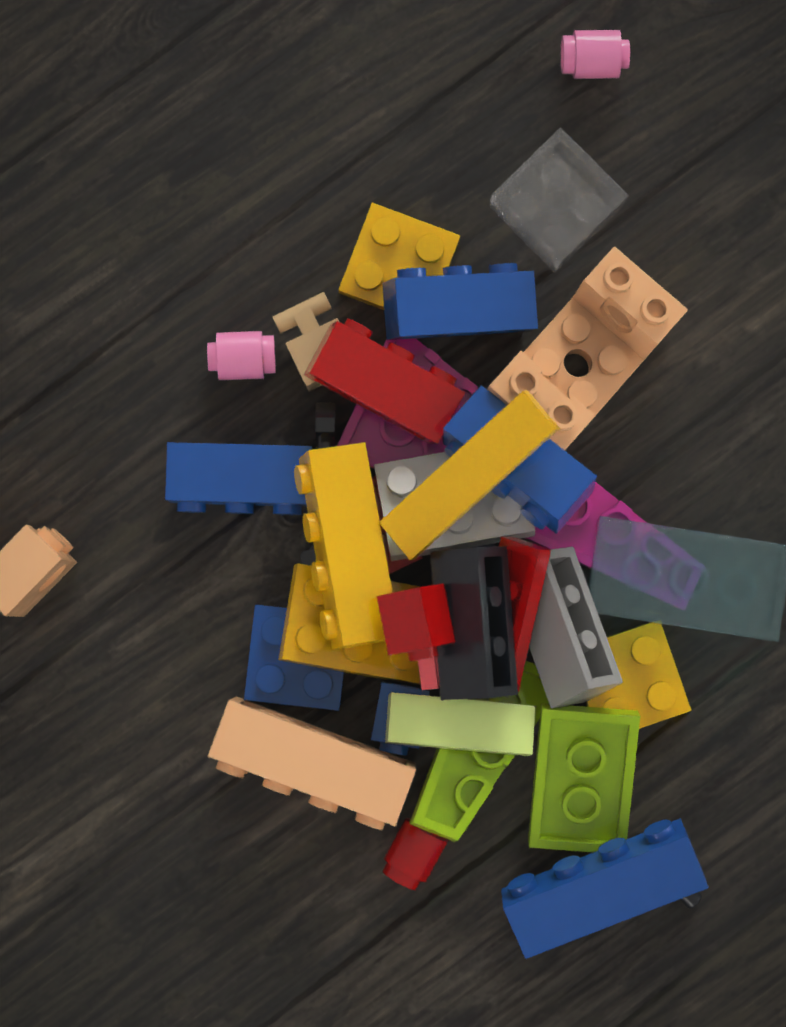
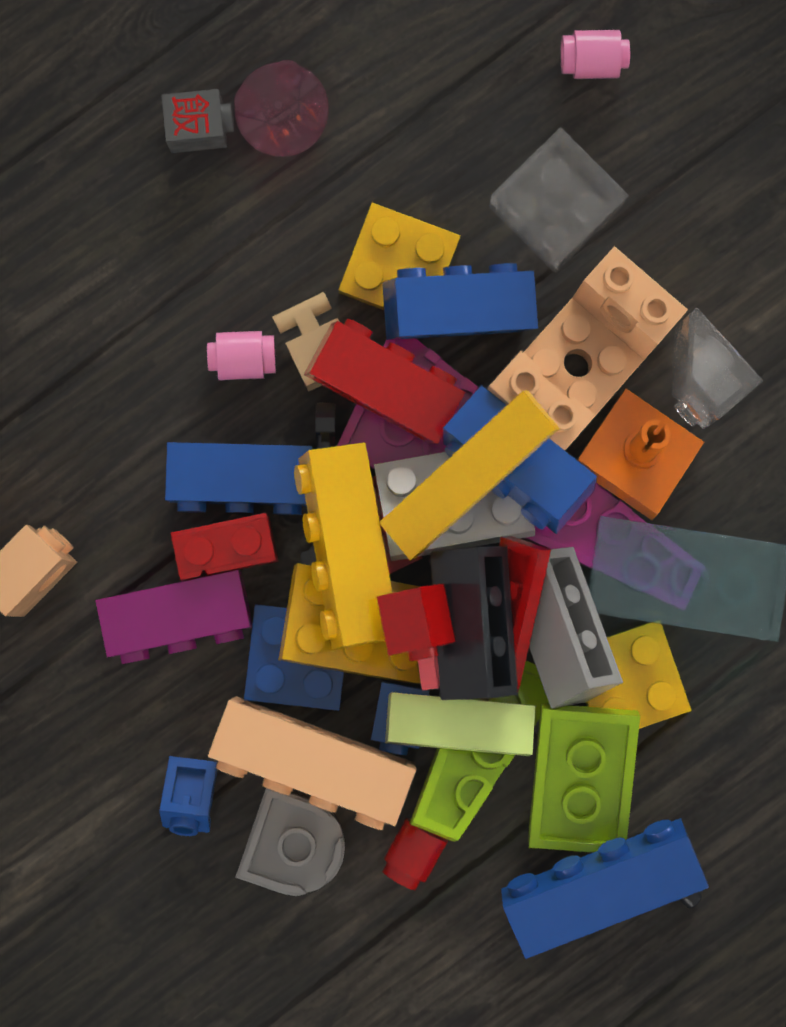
(174, 616): none -> magenta brick
(188, 795): none -> blue bracket
(196, 120): none -> dark grey brick
(224, 547): none -> red brick
(281, 109): none -> clear pink dish
(292, 846): none -> light grey tile
(639, 454): none -> orange tile
(707, 372): none -> clear slope

